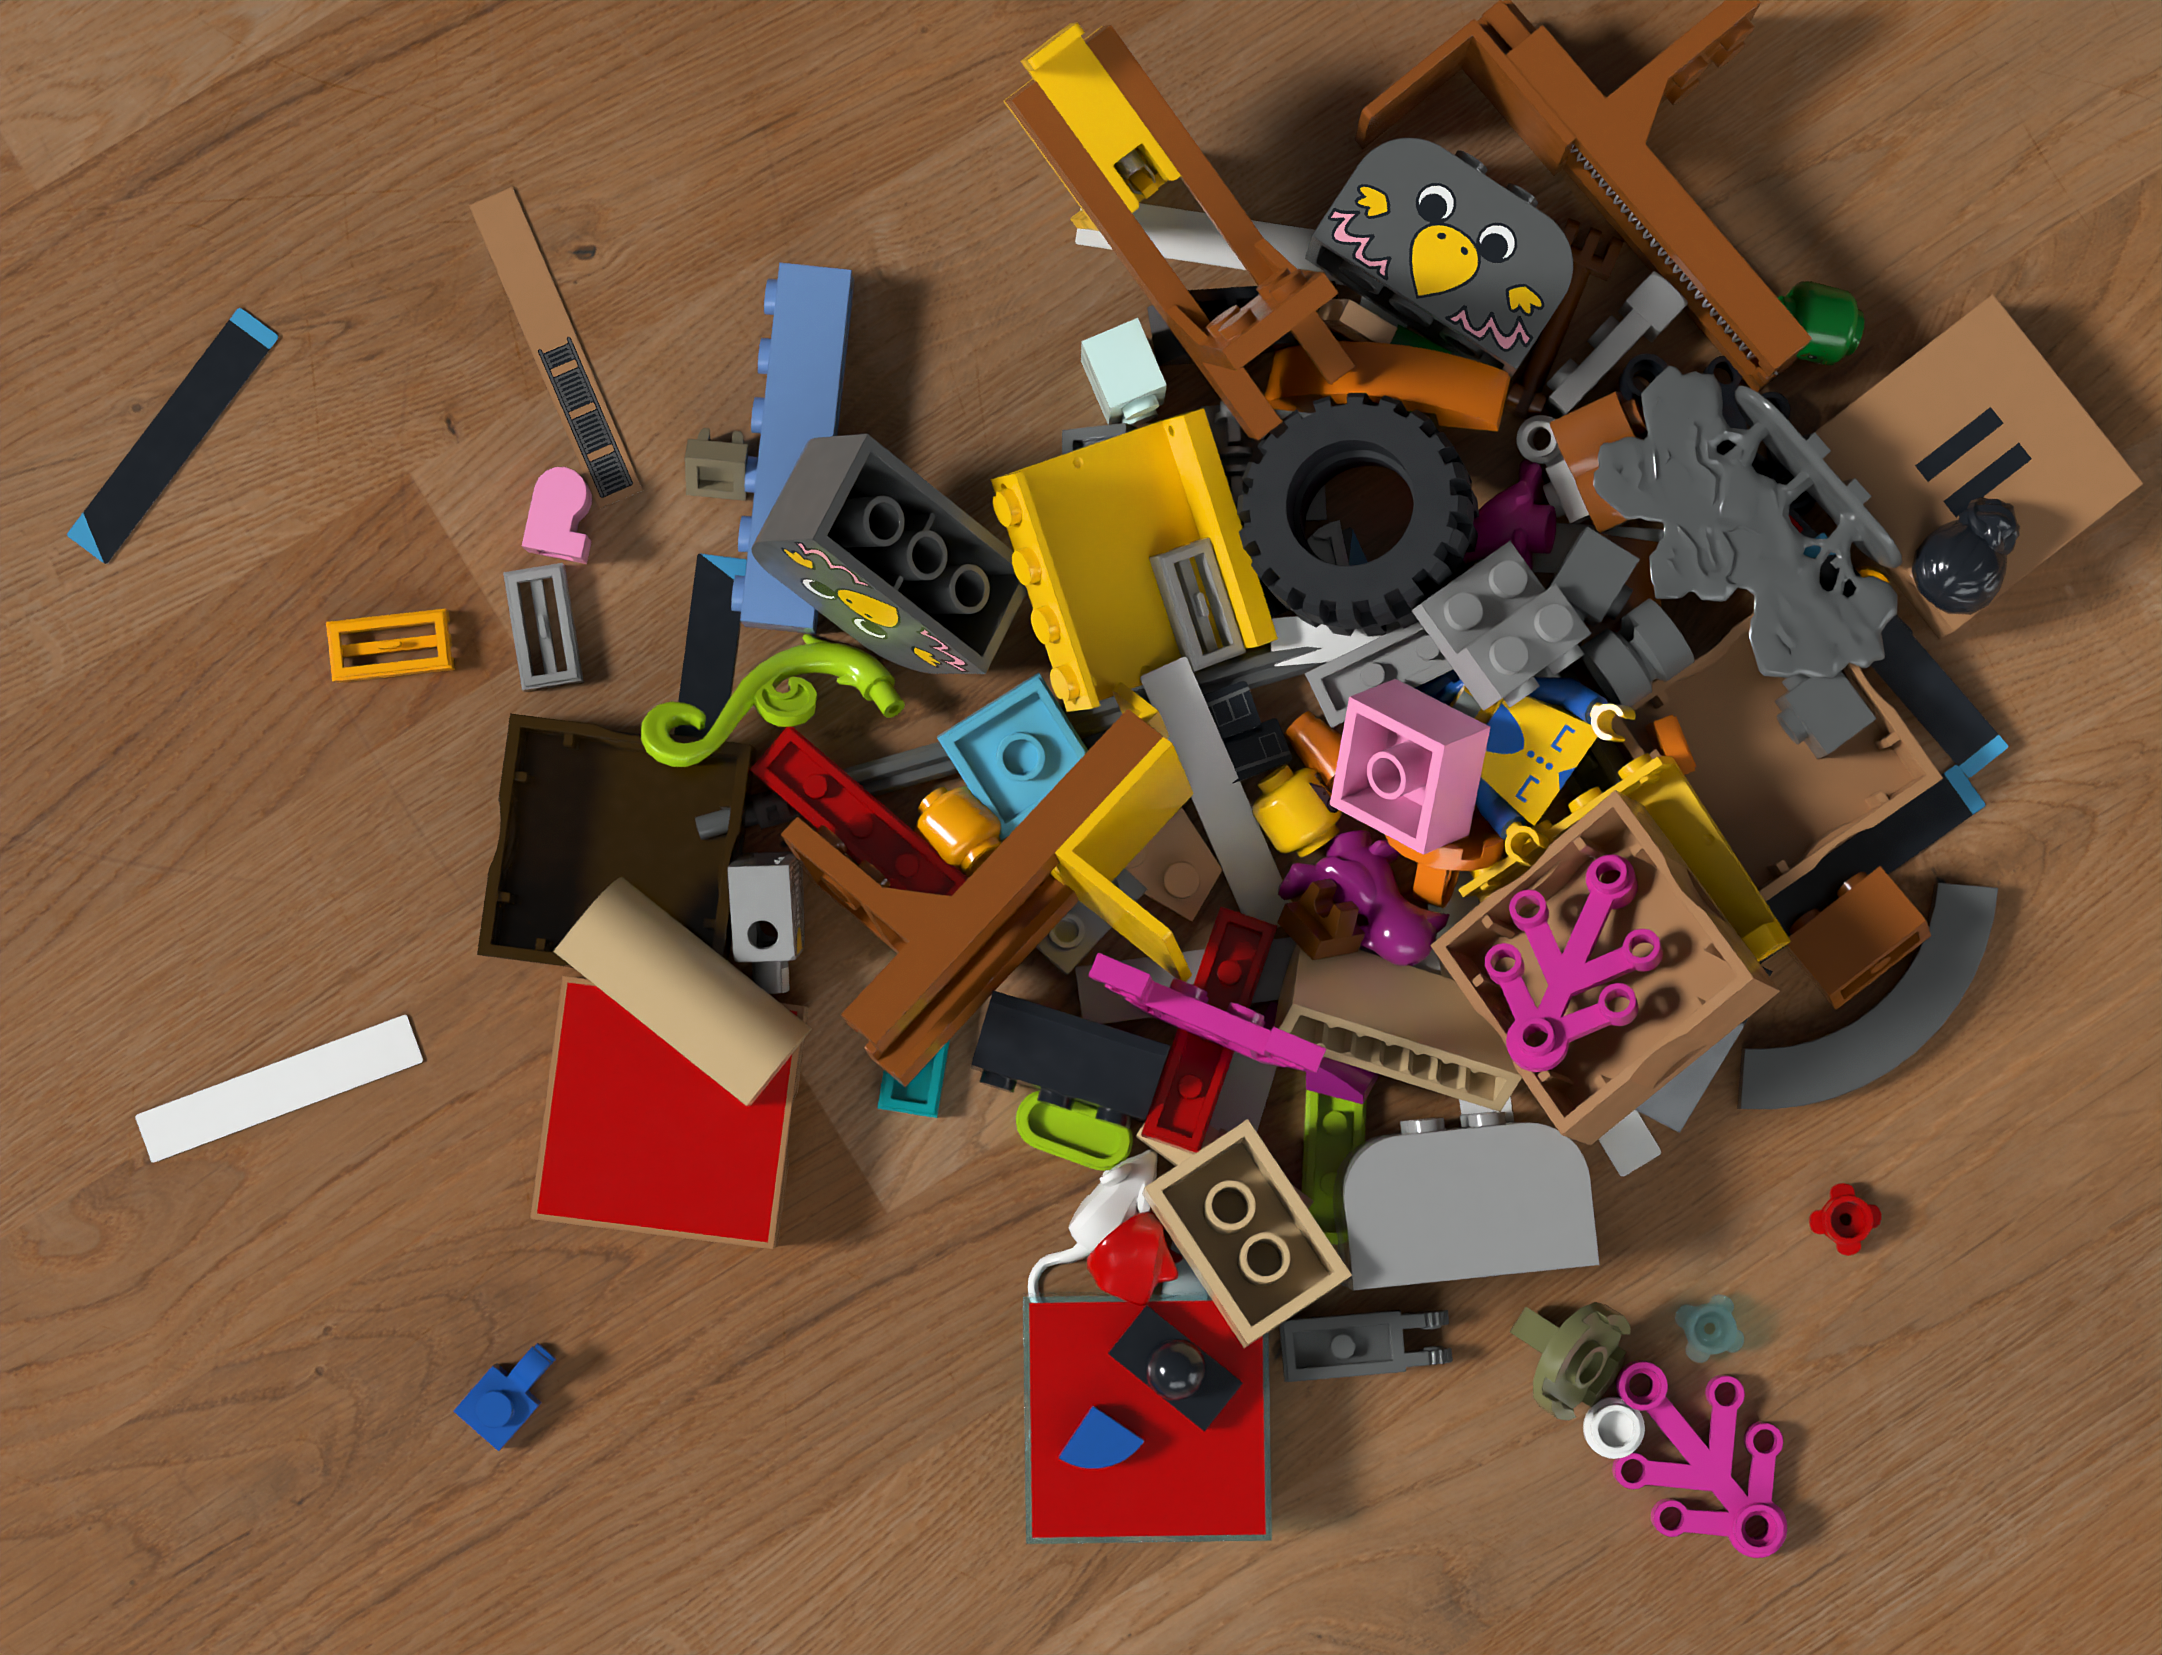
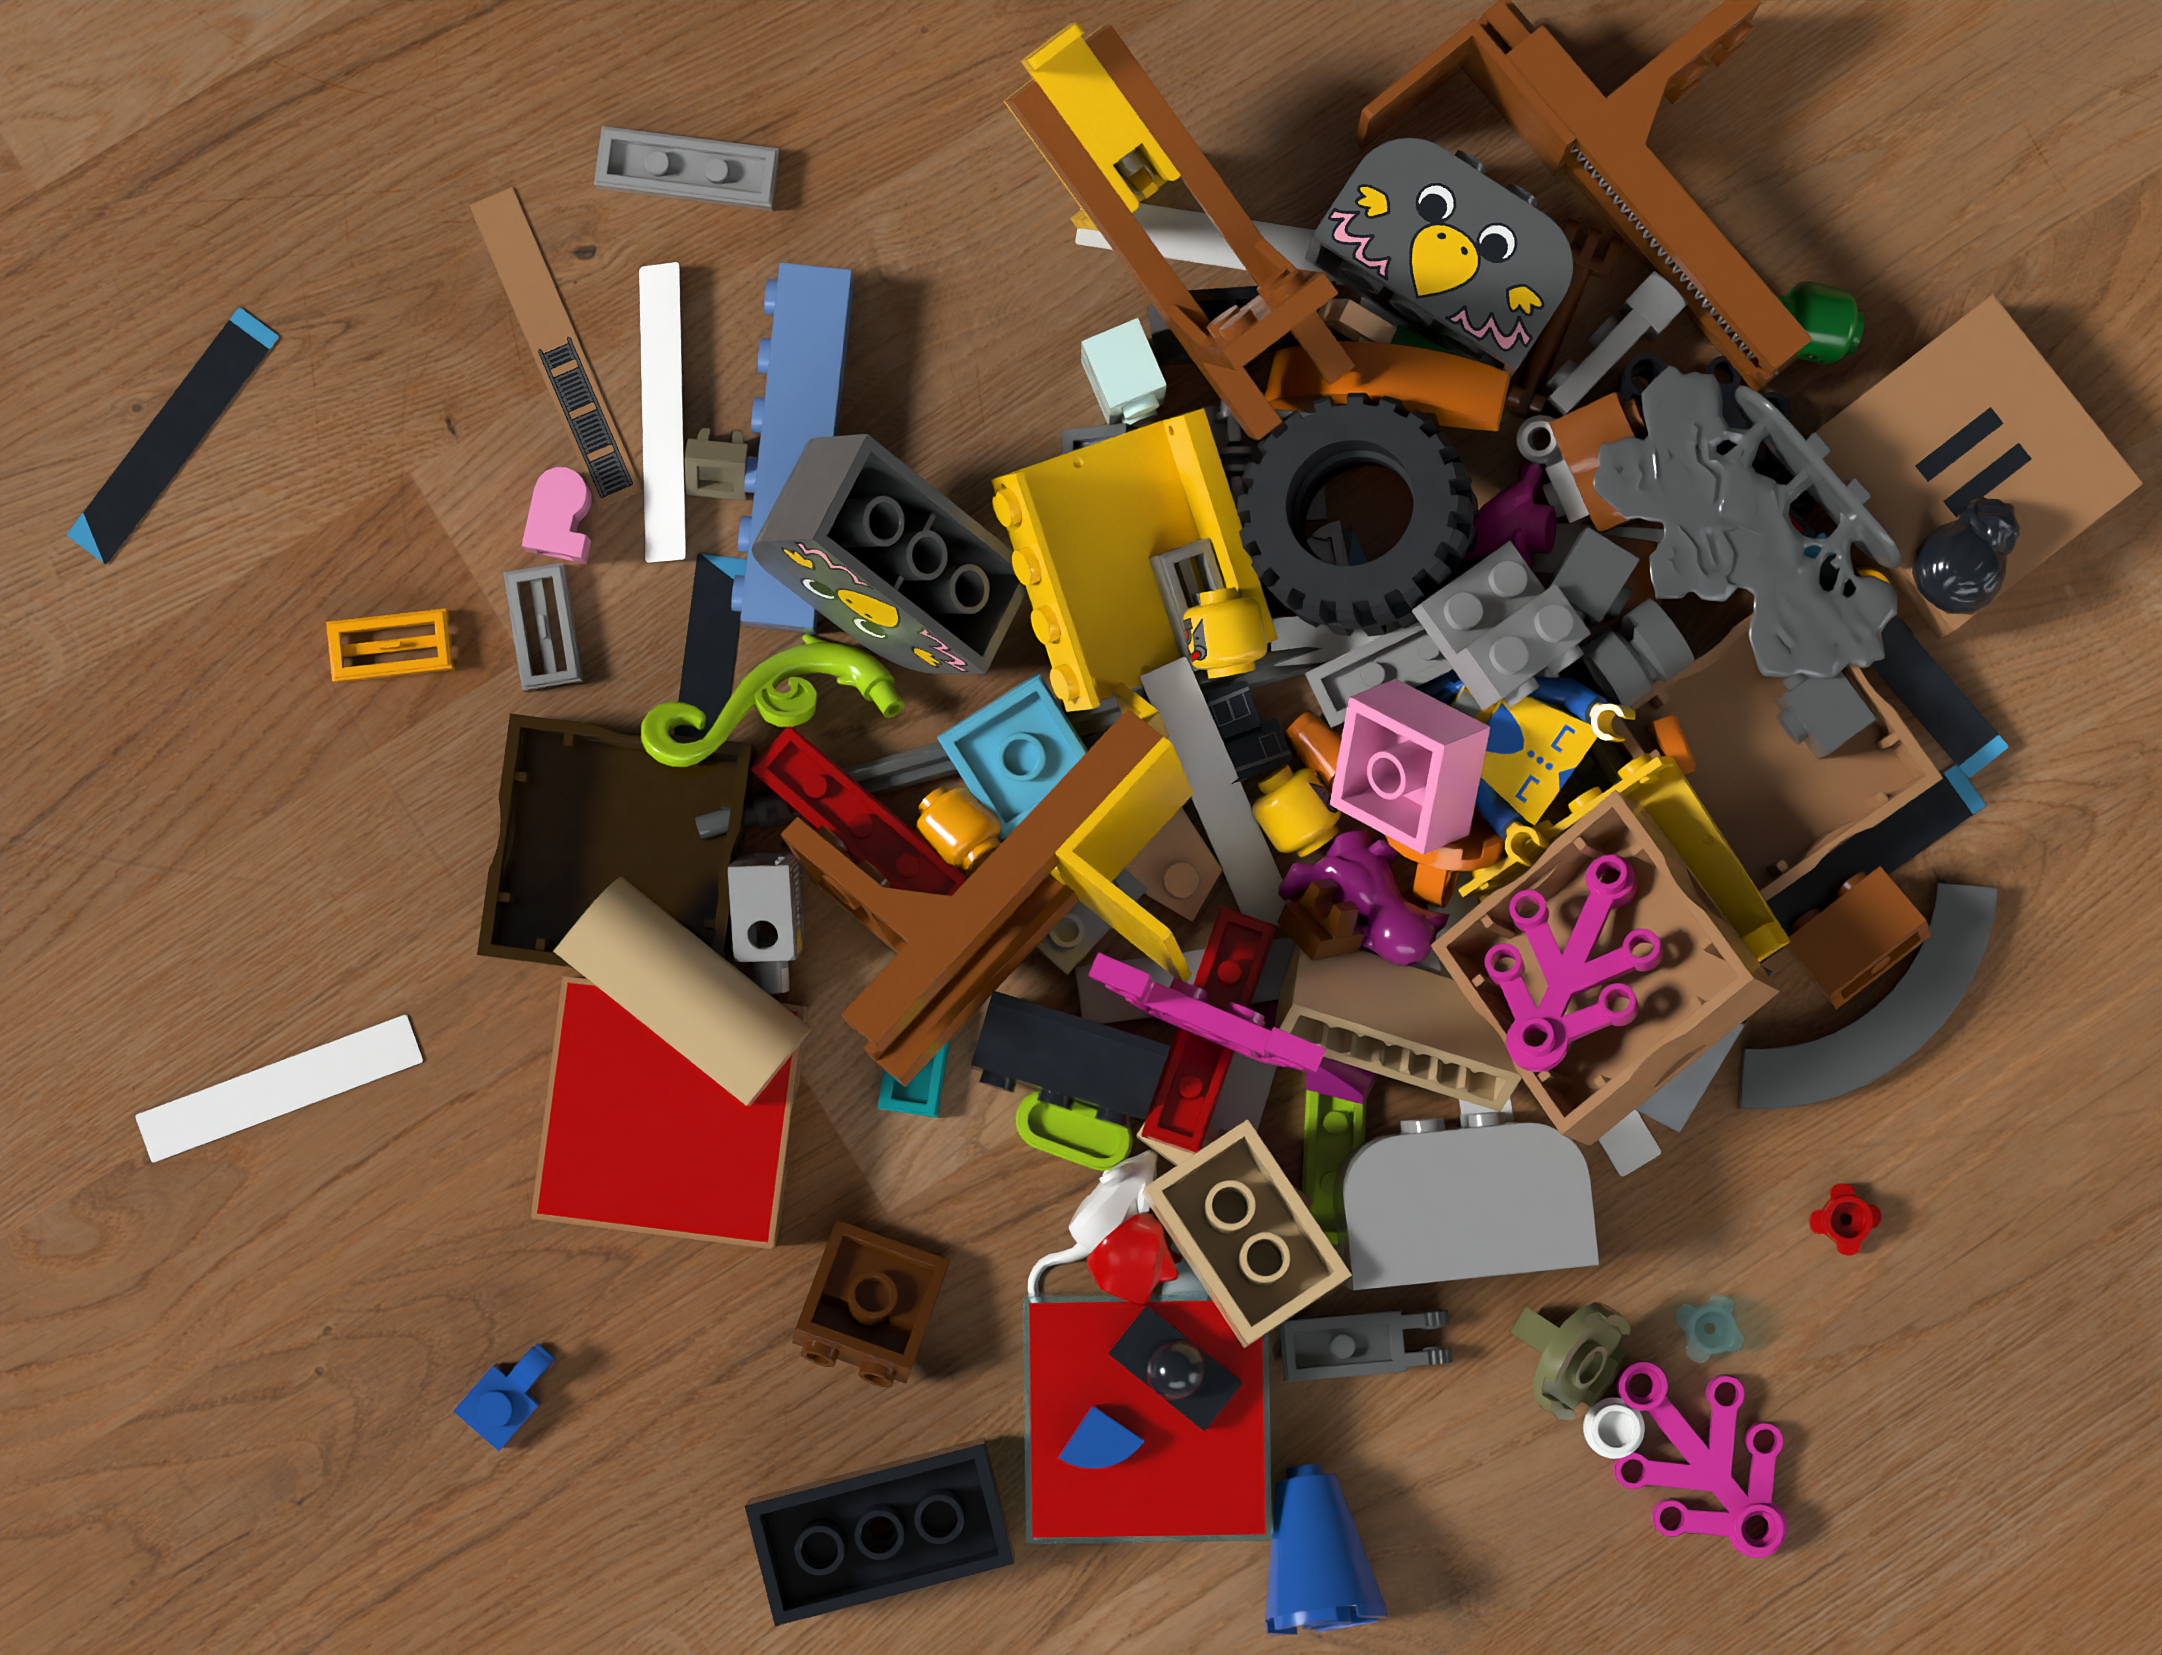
(662, 412): none -> white sticker
(687, 168): none -> light grey tile
(820, 1544): none -> black brick
(869, 1304): none -> reddish brown plate
(1224, 633): none -> yellow head
(1317, 1559): none -> blue cone

